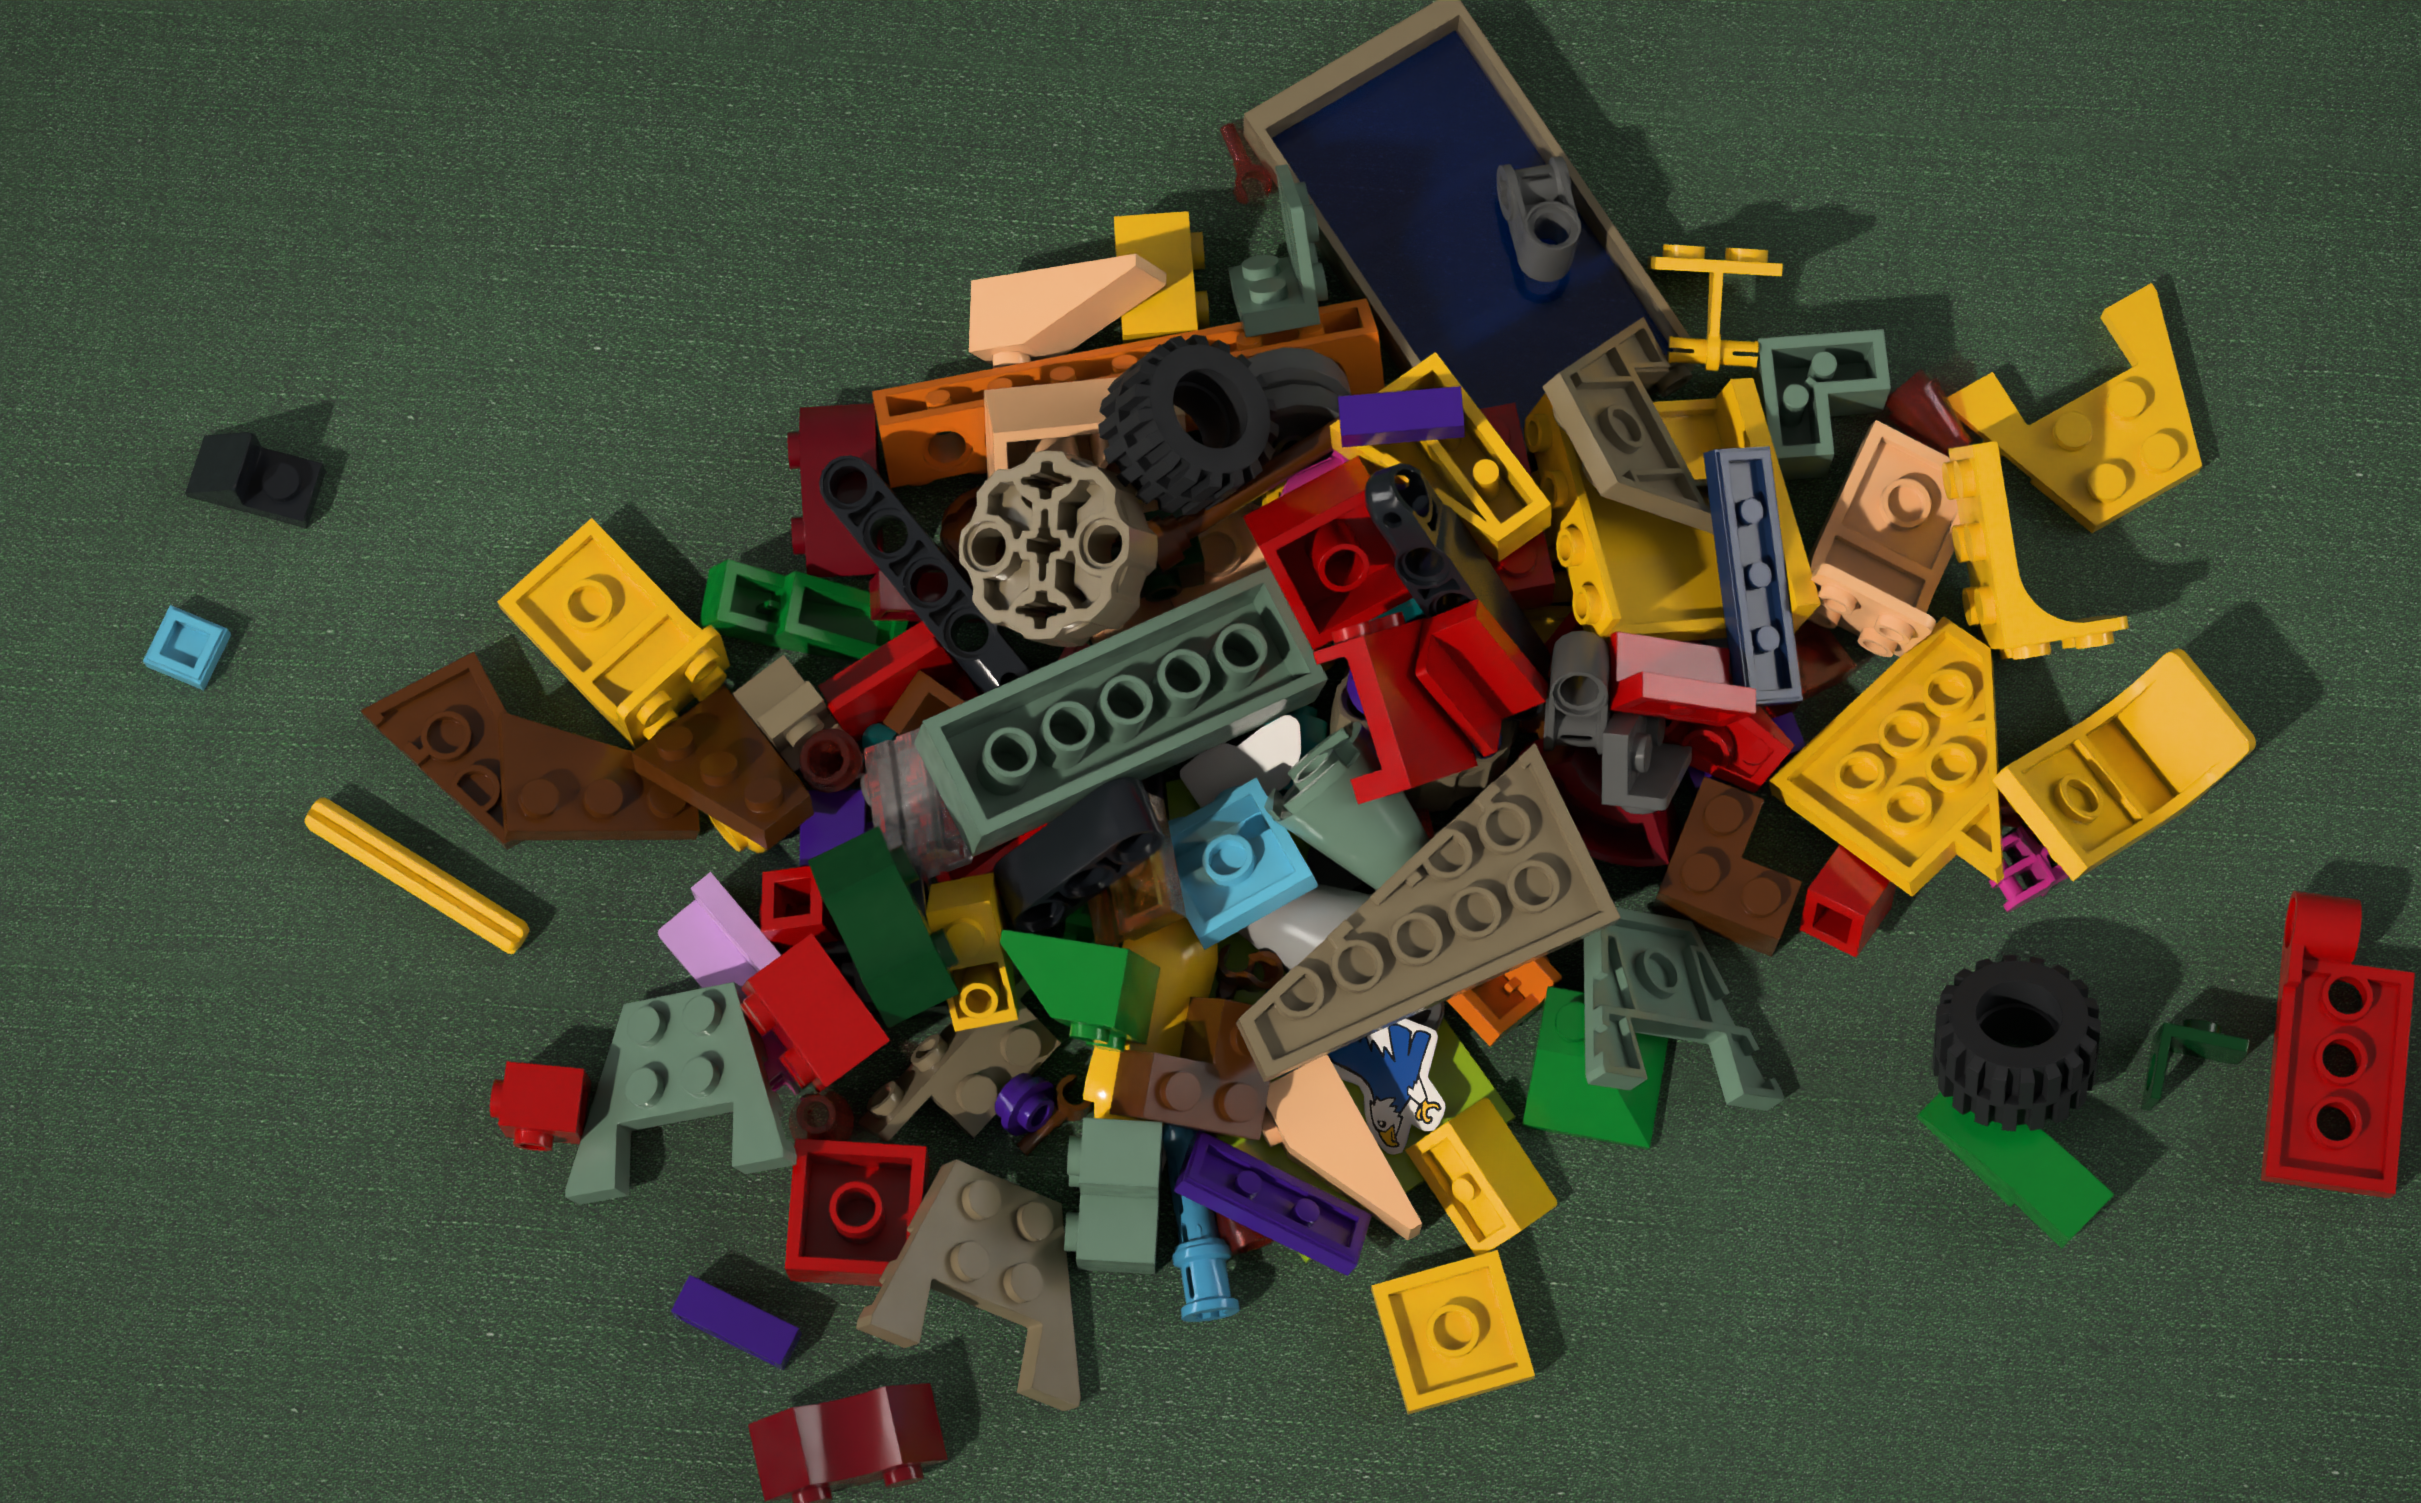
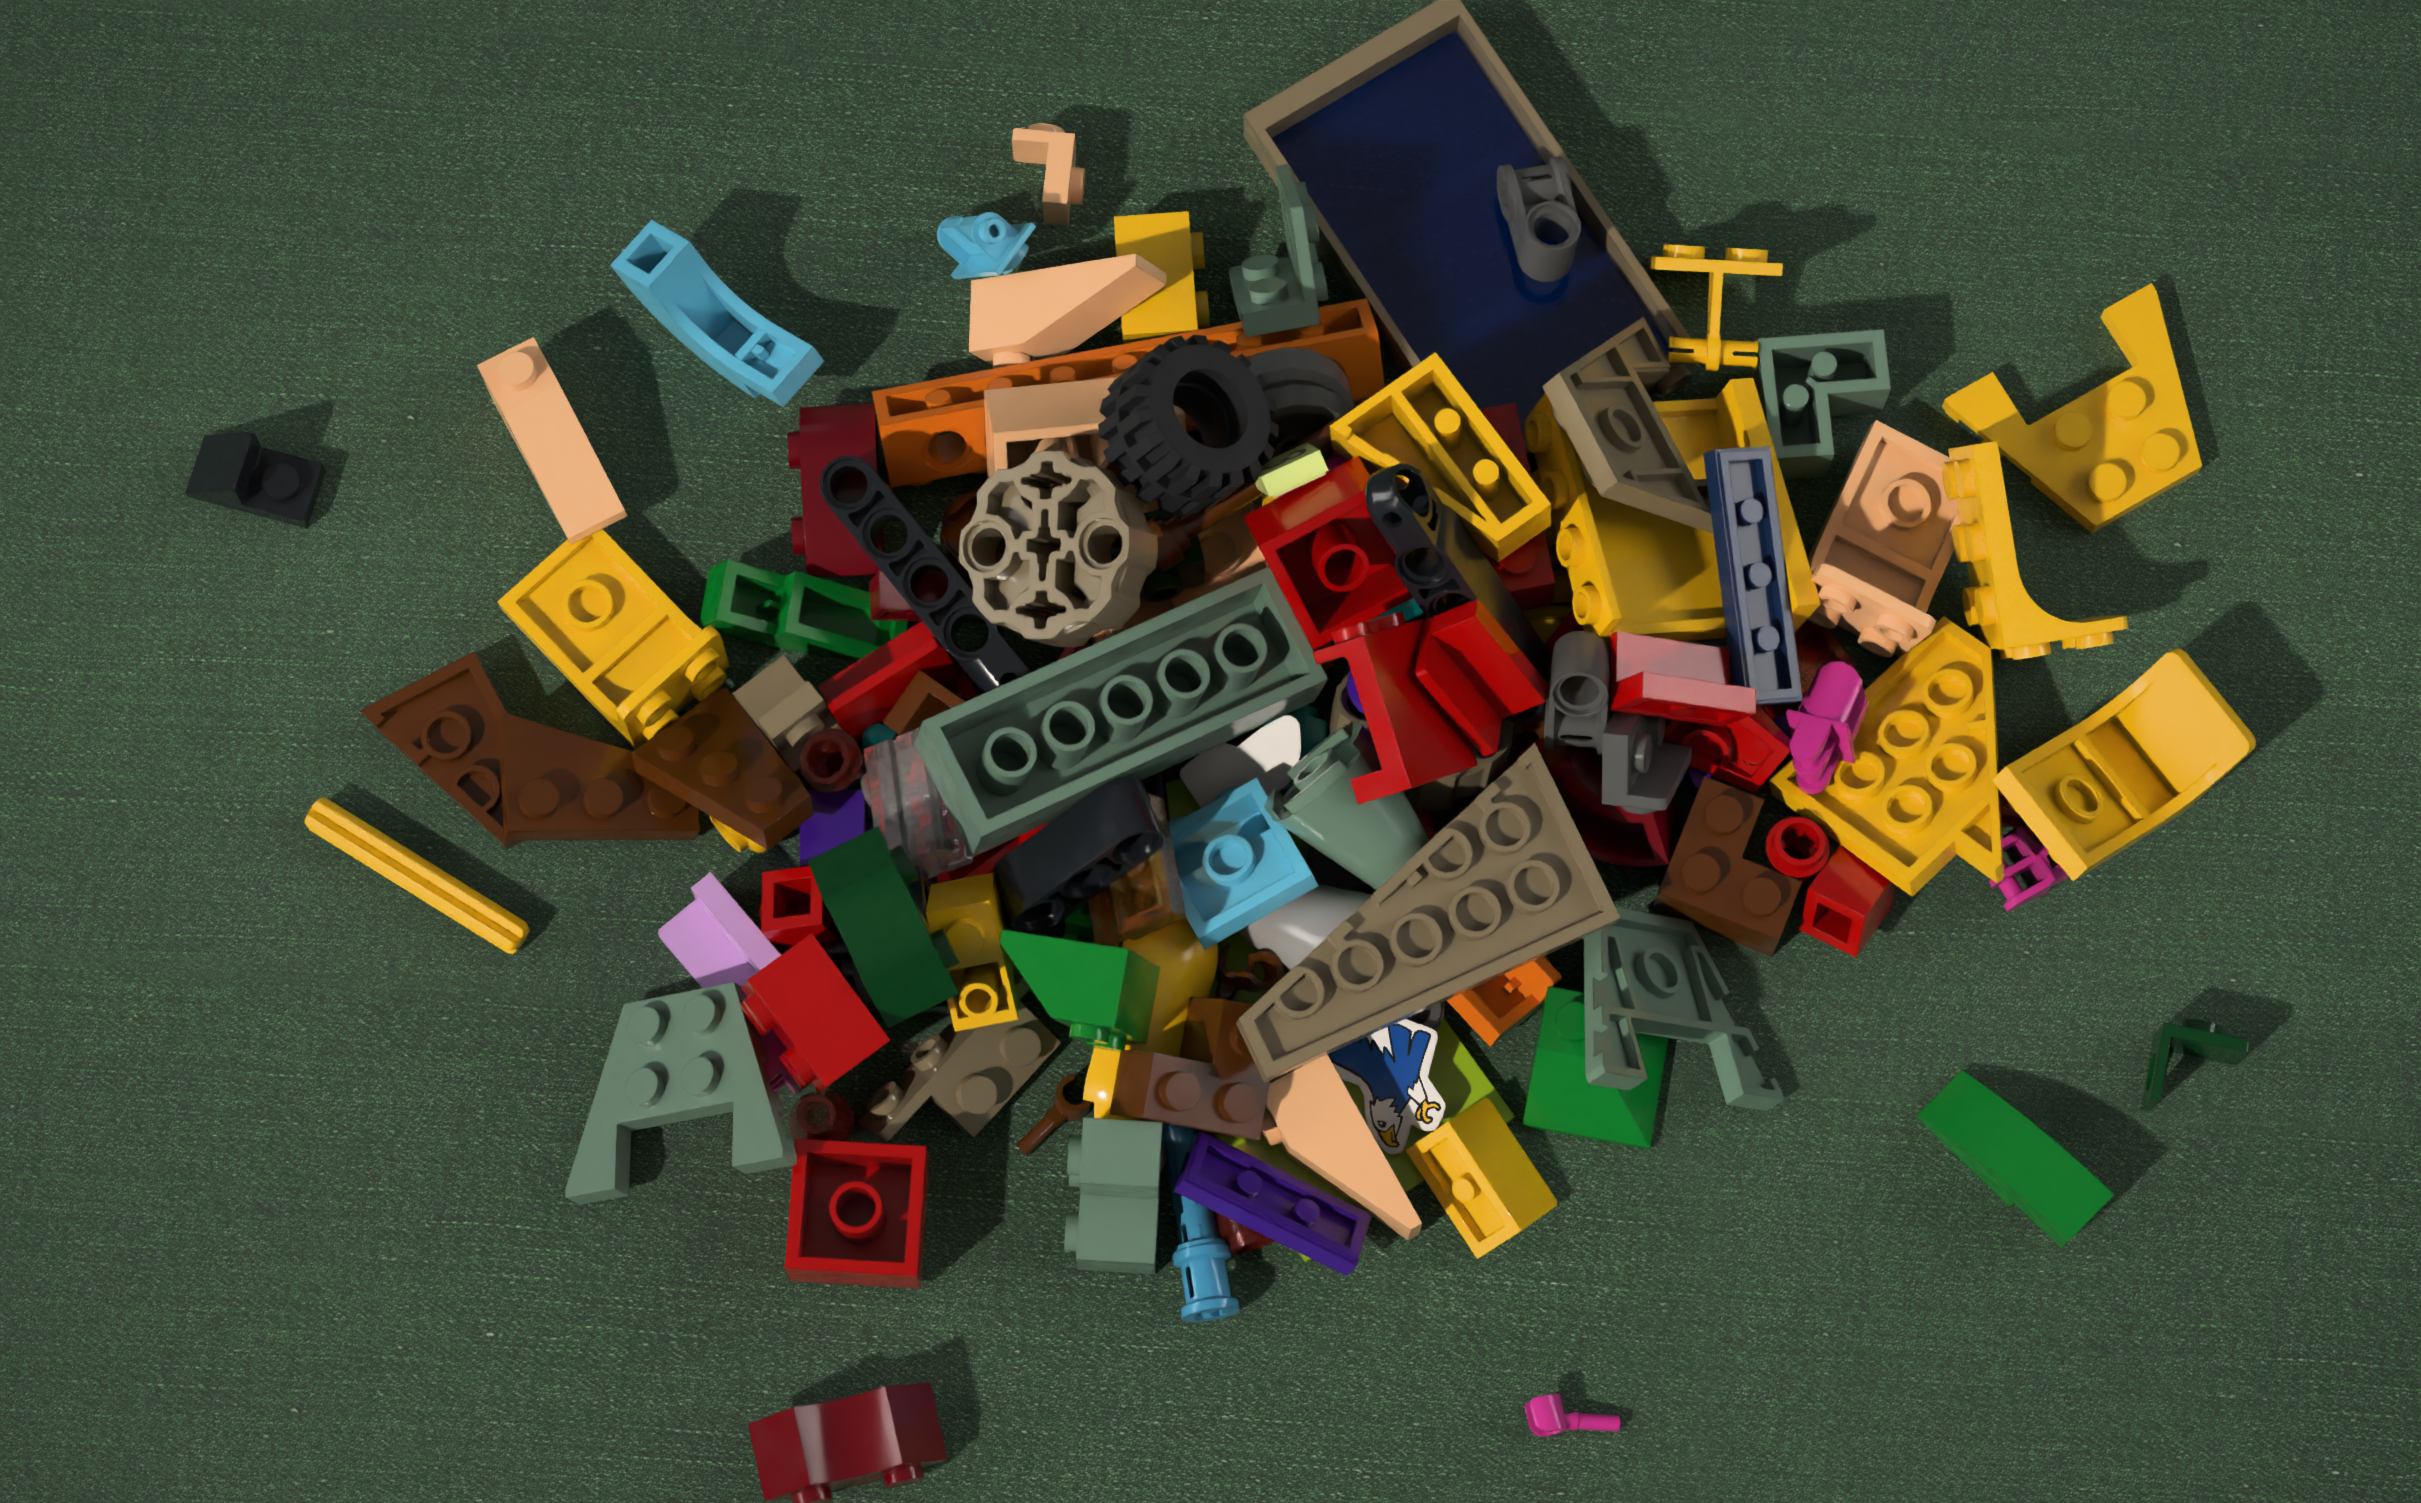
(187, 647): medium azure tile -> none
(541, 1104): red brick -> none
(551, 440): none -> light nougat slope
(711, 318): none -> medium azure arch
(736, 1322): dark purple piece -> none
(983, 244): none -> medium azure hinge
(998, 1253): dark tan wing -> none
(1025, 1104): dark purple plate -> none
(1063, 181): none -> light nougat bracket
(1243, 164): clear red hand -> none
(1291, 470): none -> yellowish green tile
(1401, 416): dark purple piece -> none
(1452, 1332): yellow plate -> none
(1547, 1418): none -> dark pink hand
(1797, 848): none -> red cone
(1826, 725): none -> dark pink arm
(1927, 414): clear red cone -> none
(2007, 1081): black tyre -> none
(2316, 953): red hinge -> none

